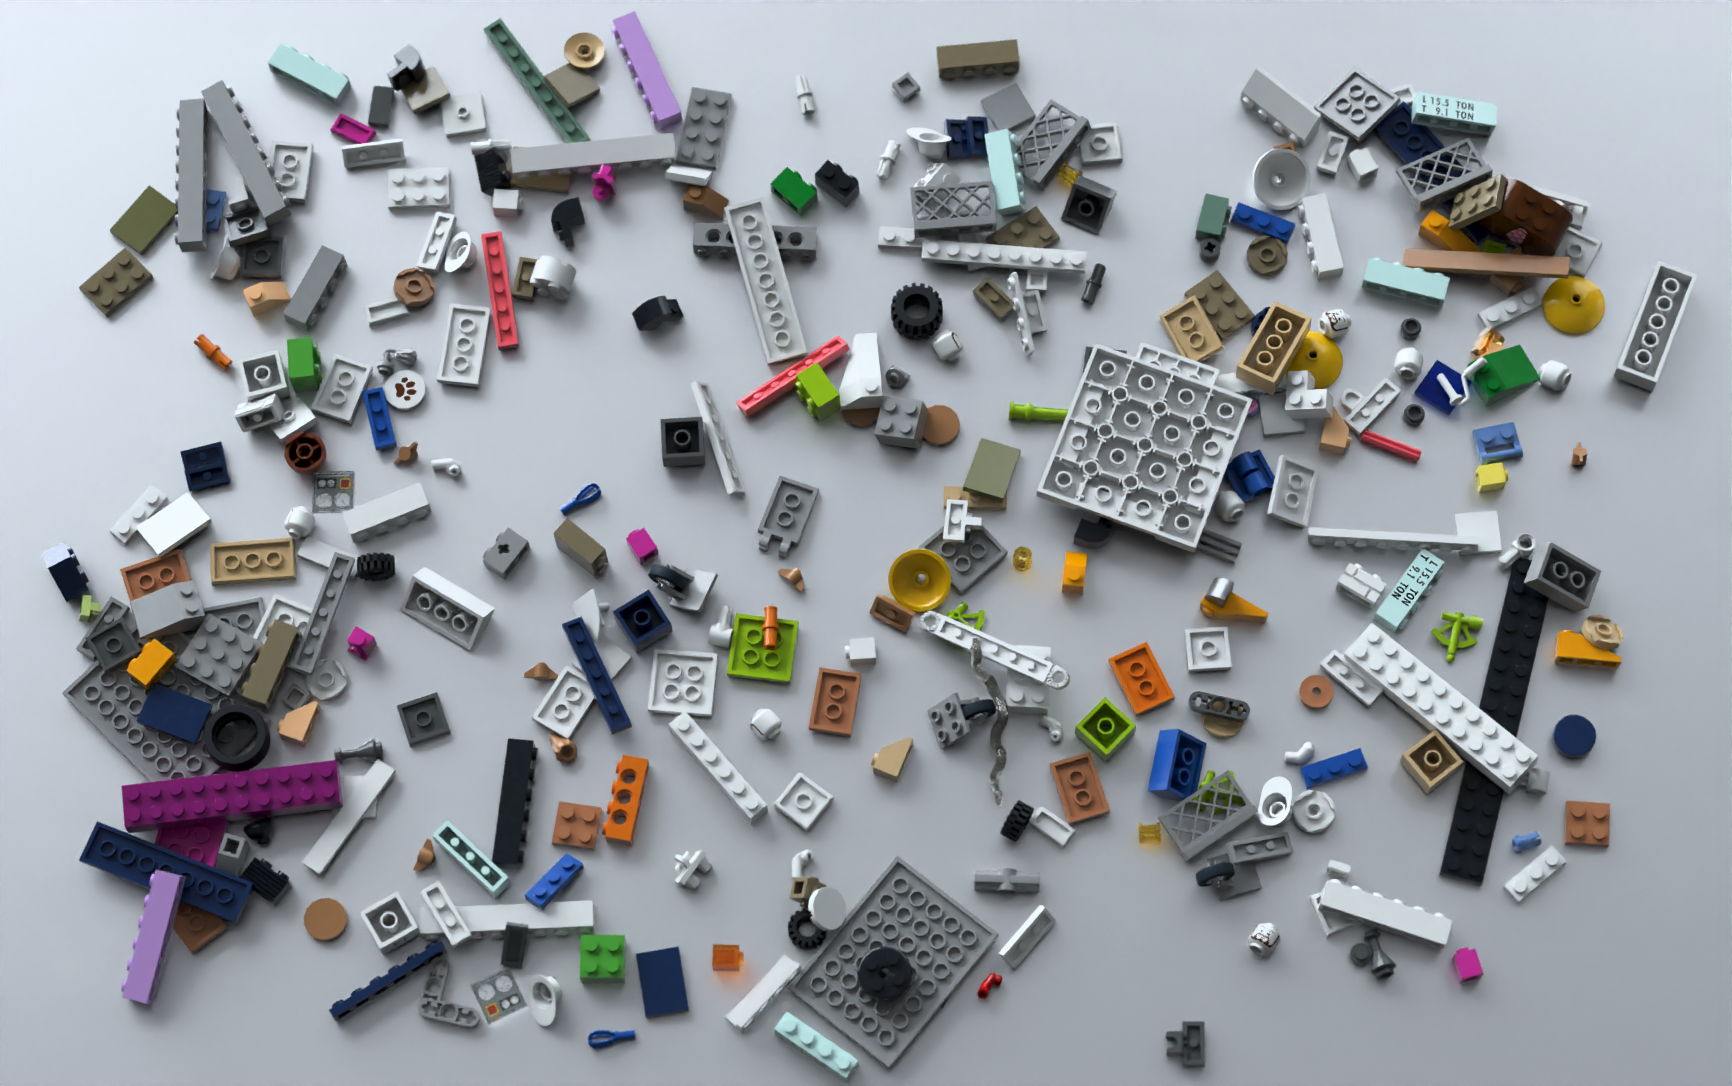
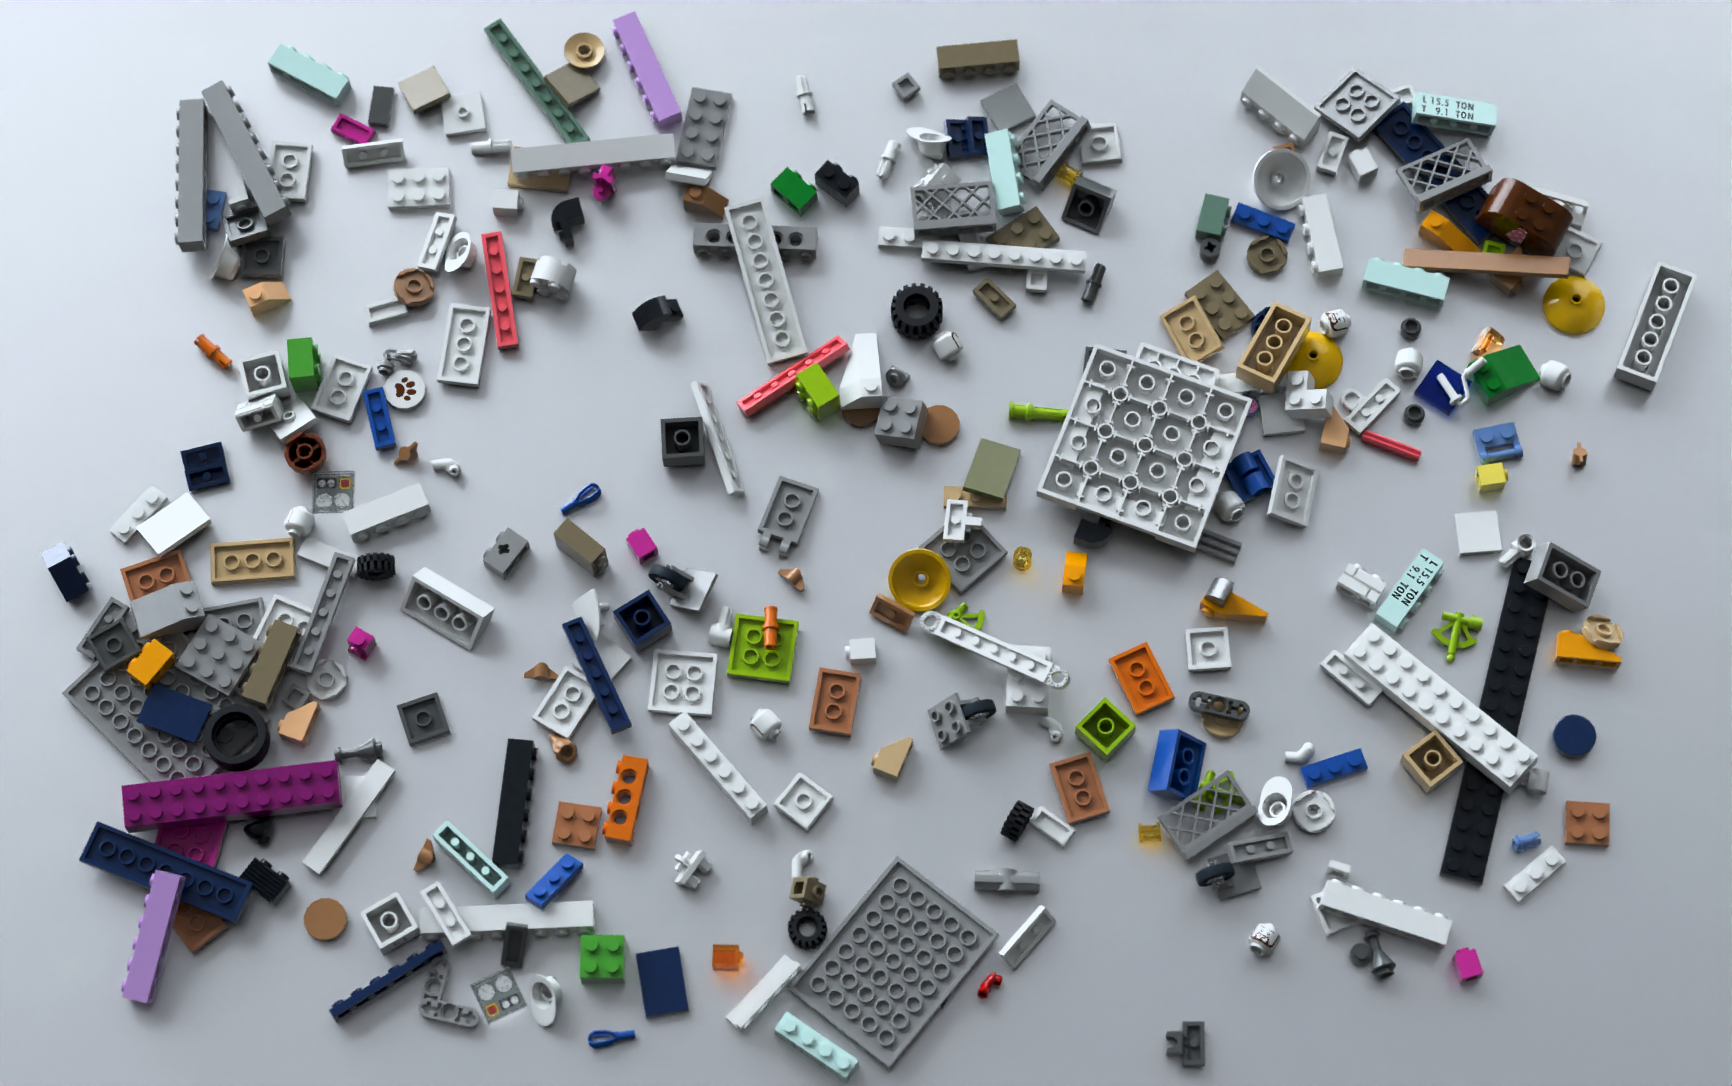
(88, 608): yellowish green tile -> none
(116, 282): dark tan plate -> none
(145, 220): olive tile -> none
(232, 854): light grey slope -> none
(315, 288): light grey brick -> none
(409, 68): brick -> none
(492, 170): black brick -> none
(827, 908): white tile -> none
(885, 989): black plate -> none
(1001, 722): clear smoke animal -> none
(1029, 312): white bracket -> none
(1319, 683): nougat piece -> none
(1401, 540): white plate -> none
(1477, 202): dark tan plate -> none
(1510, 309): white plate -> none

